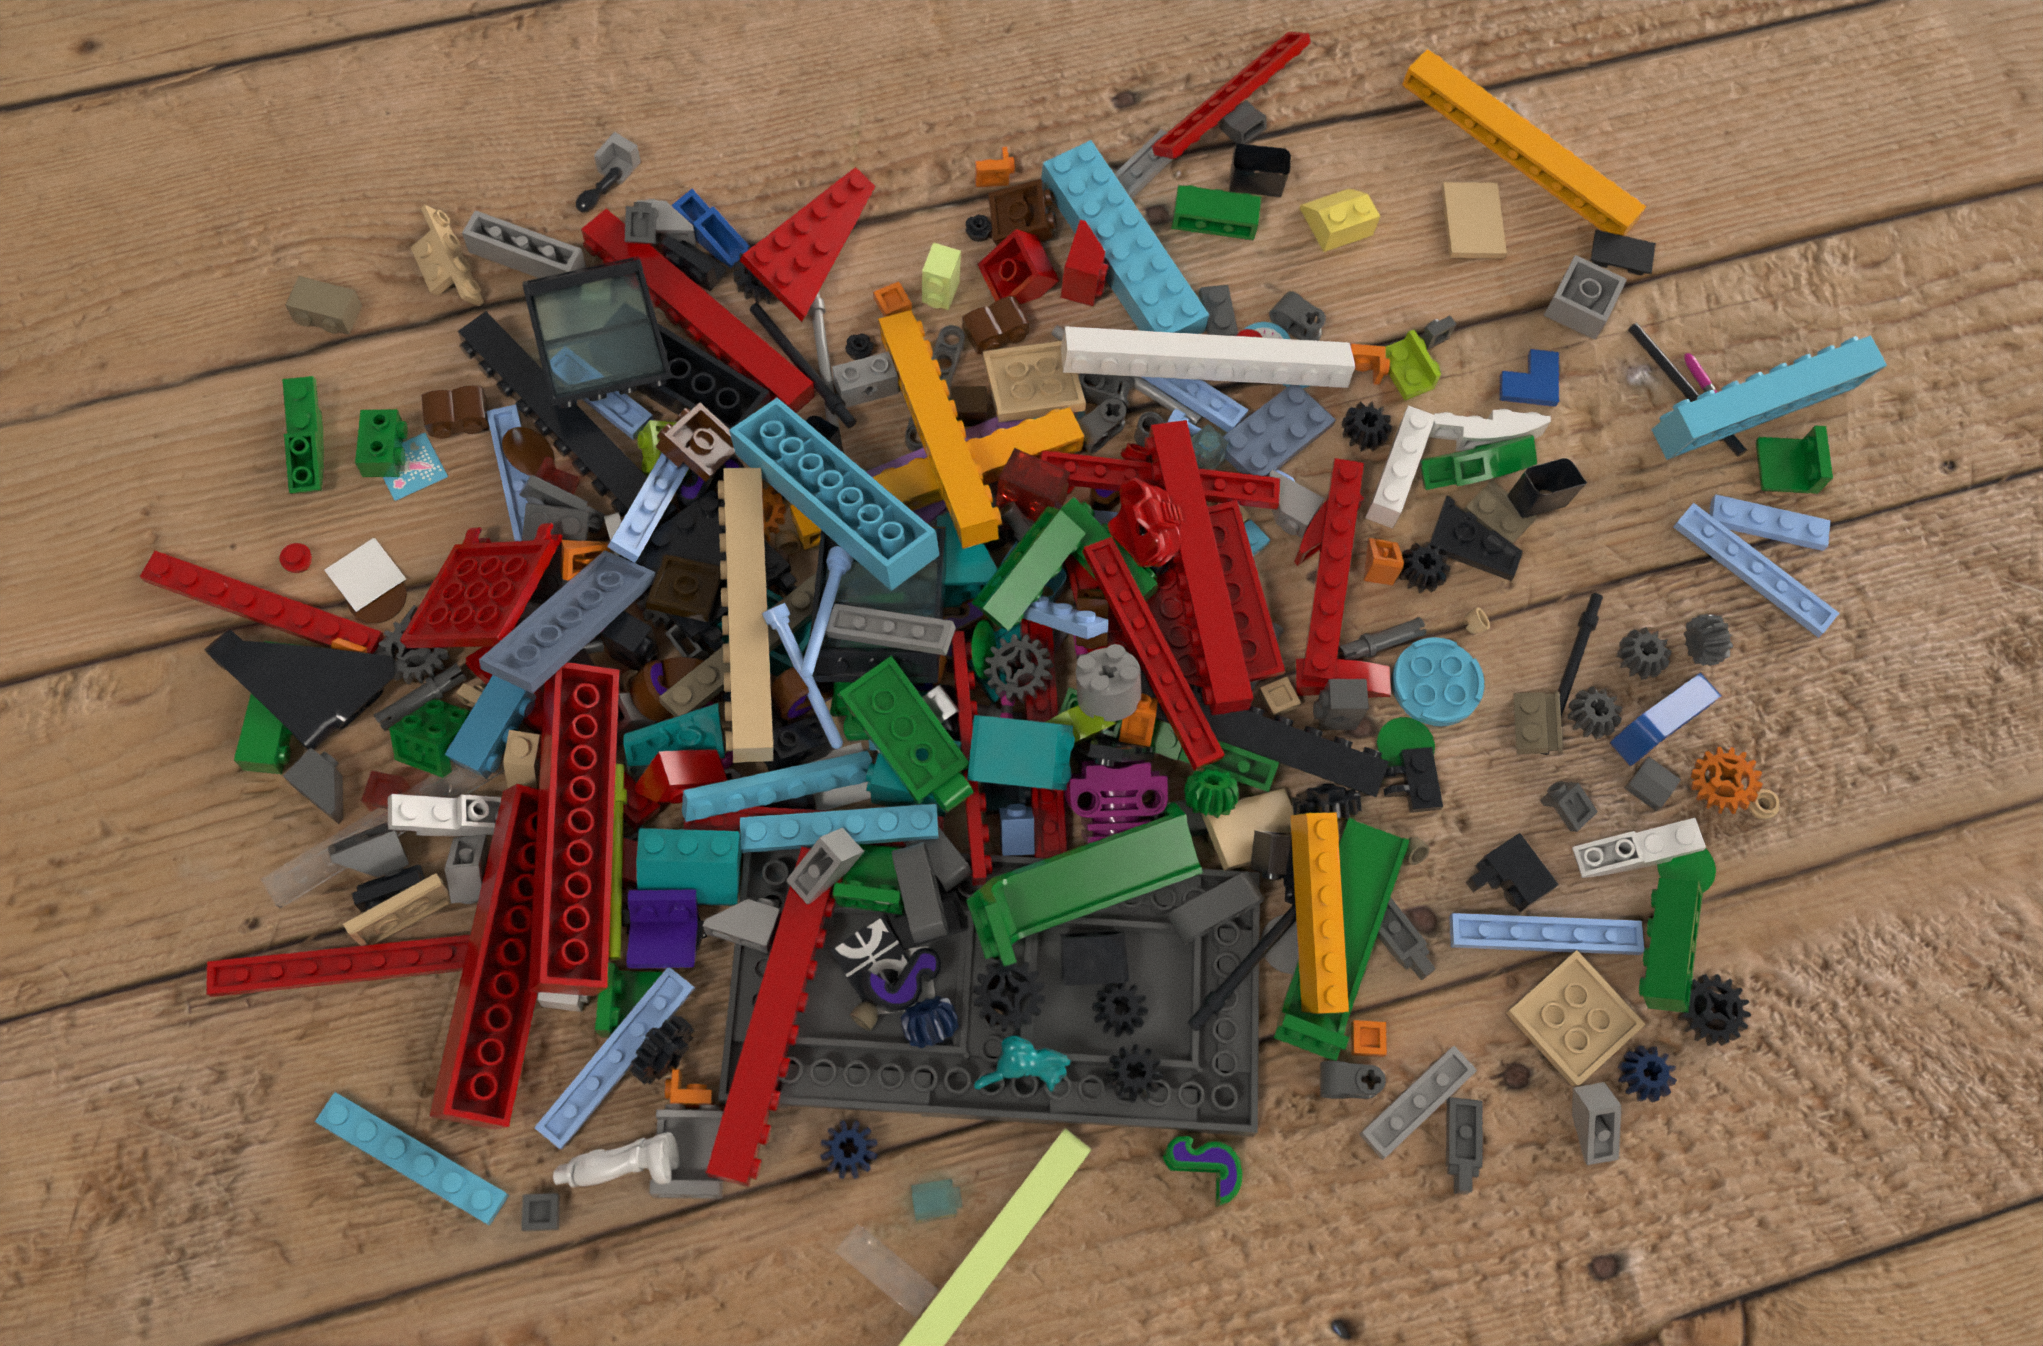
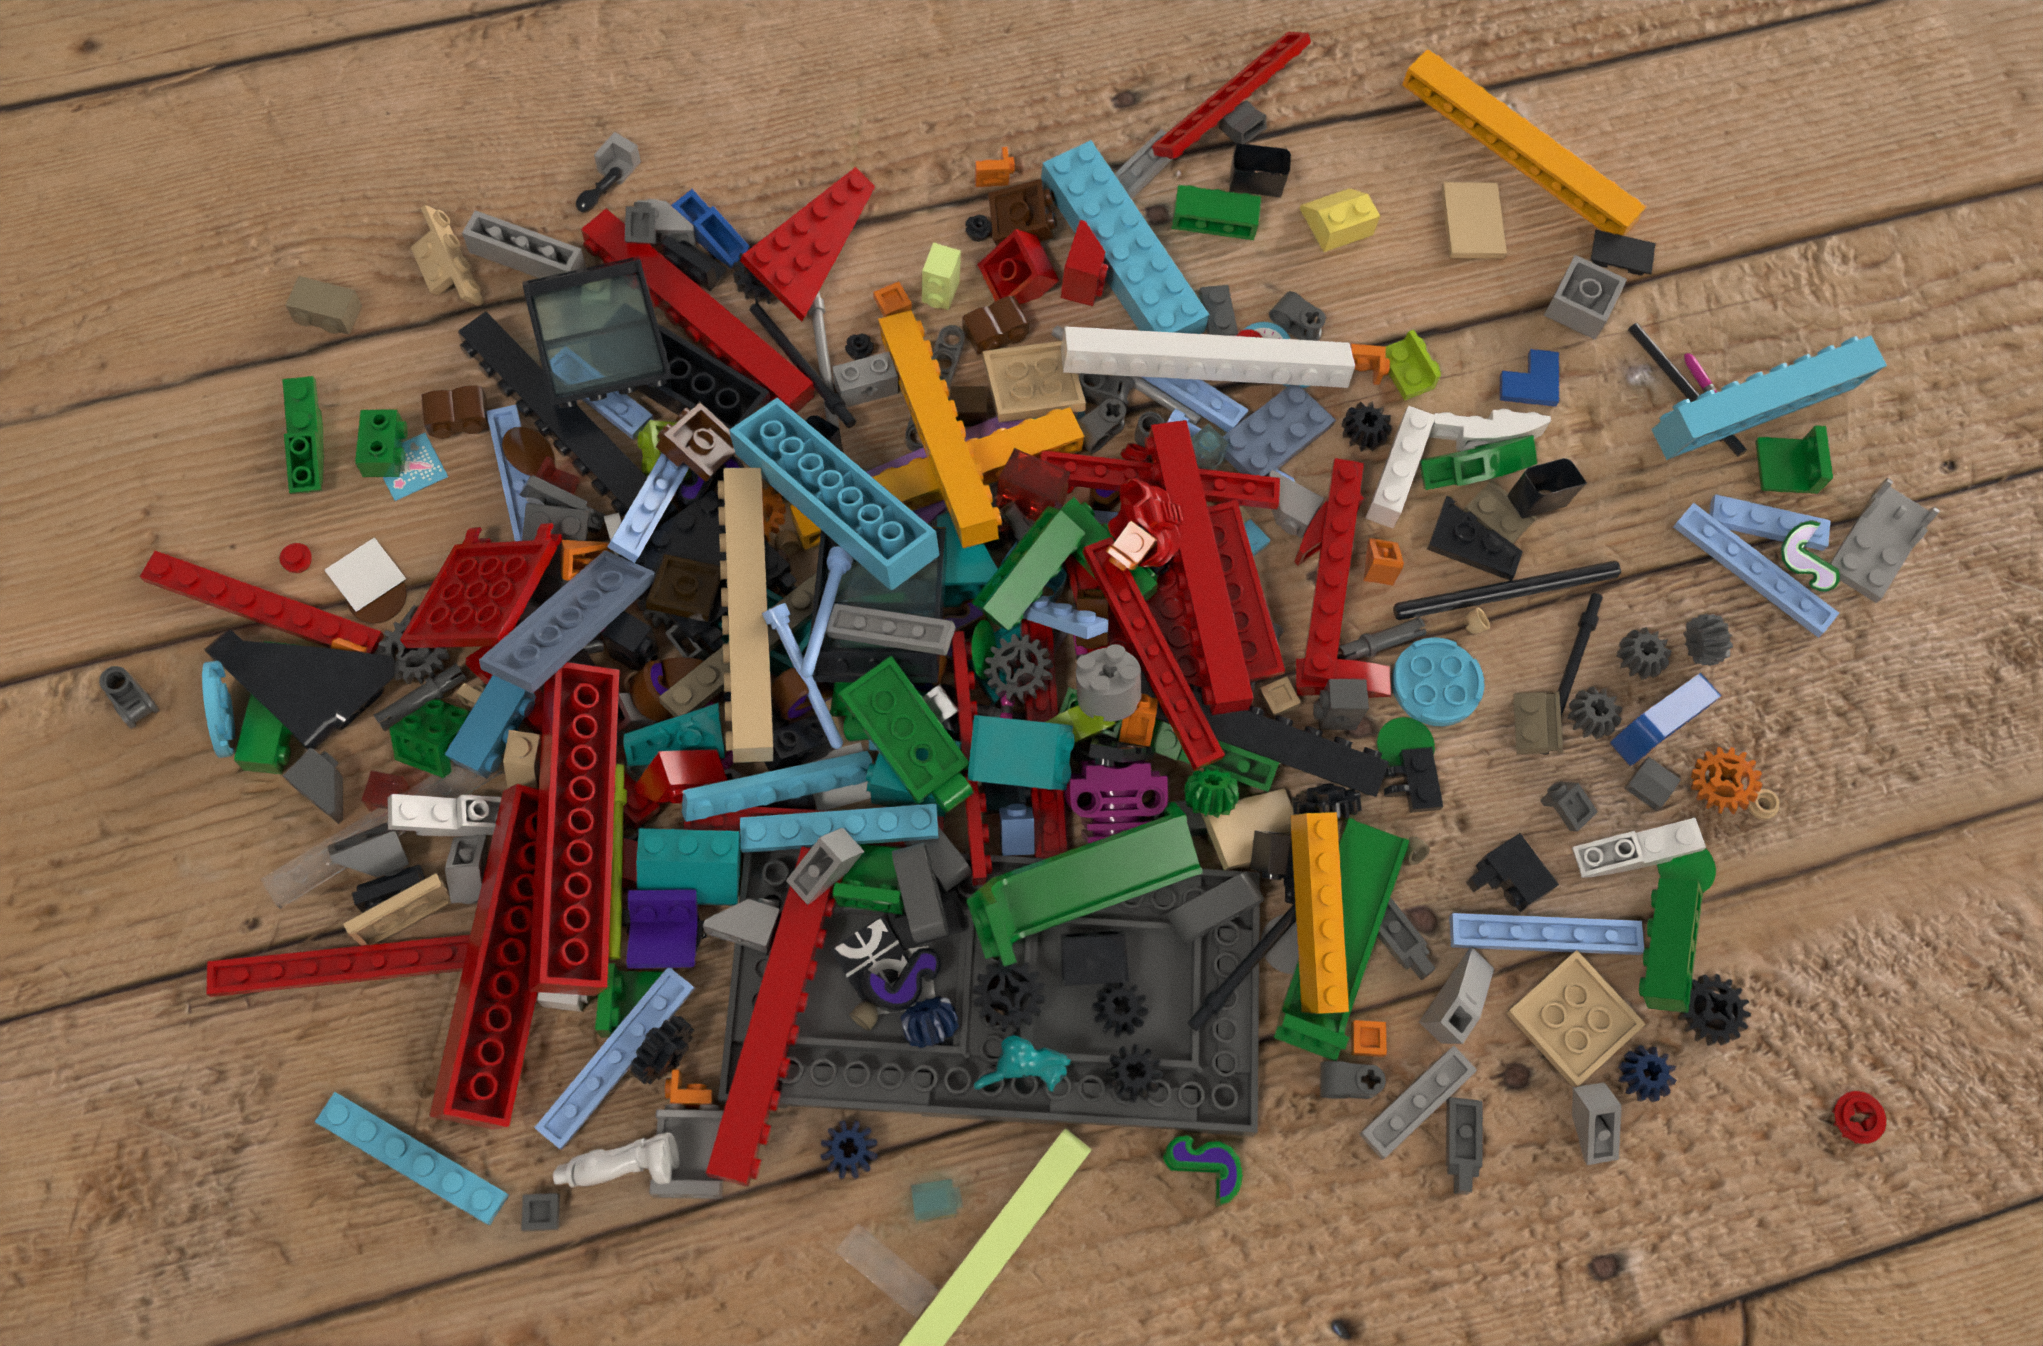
(131, 699): none -> dark grey piece
(218, 708): none -> medium azure tile
(1130, 547): none -> bracket
(1424, 567): black gear -> none
(1438, 331): dark grey plate -> none
(1460, 1000): none -> light grey slope
(1506, 590): none -> black axle
(1805, 562): none -> animal
(1863, 1103): none -> red gear
(1881, 541): none -> light grey hinge

